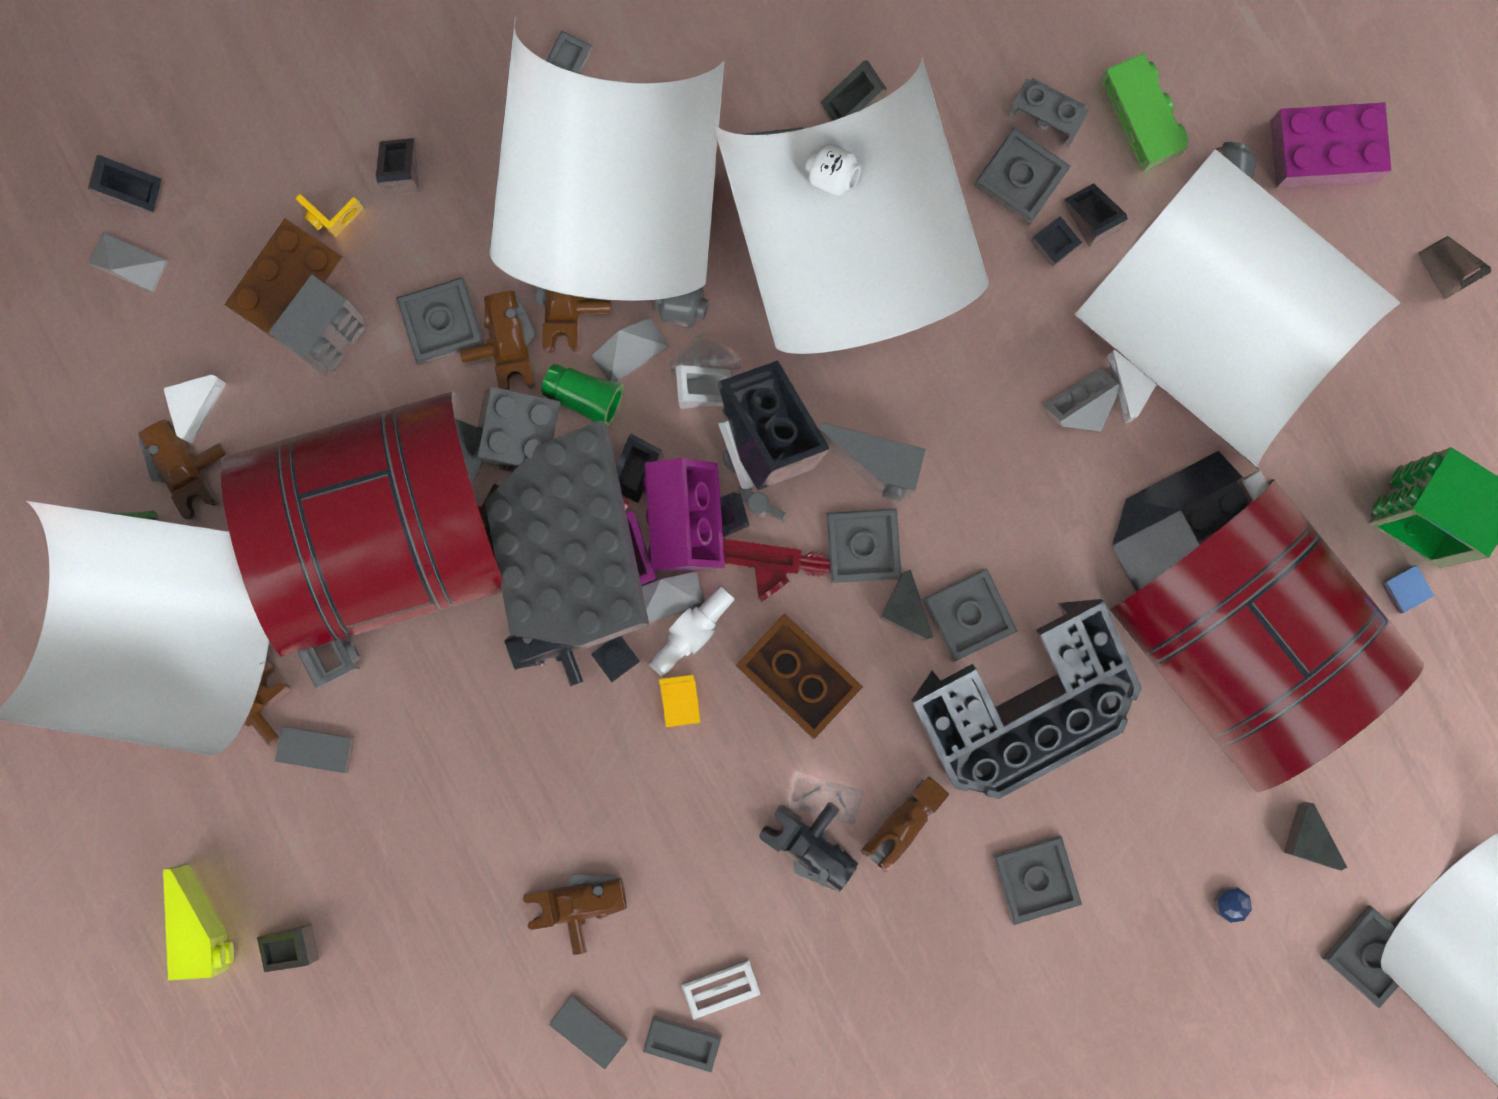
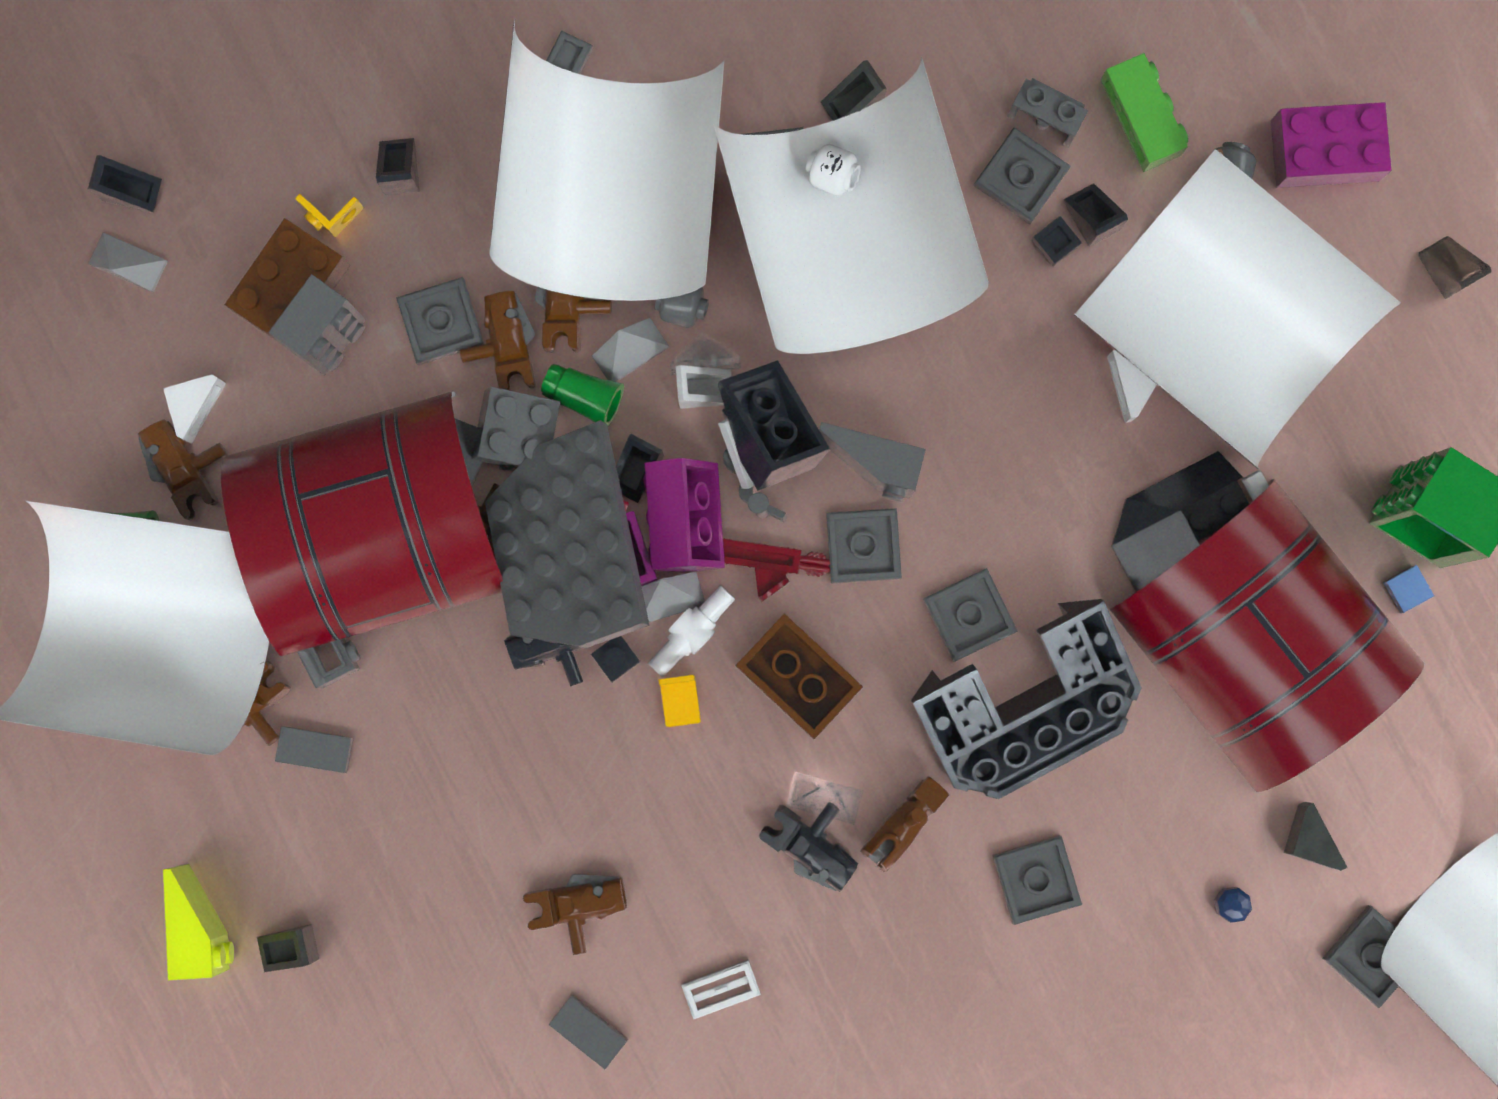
(682, 1043): dark grey tile -> none
(733, 514): black plate -> none
(906, 608): pearl dark grey slope -> none
(1086, 402): light grey slope -> none

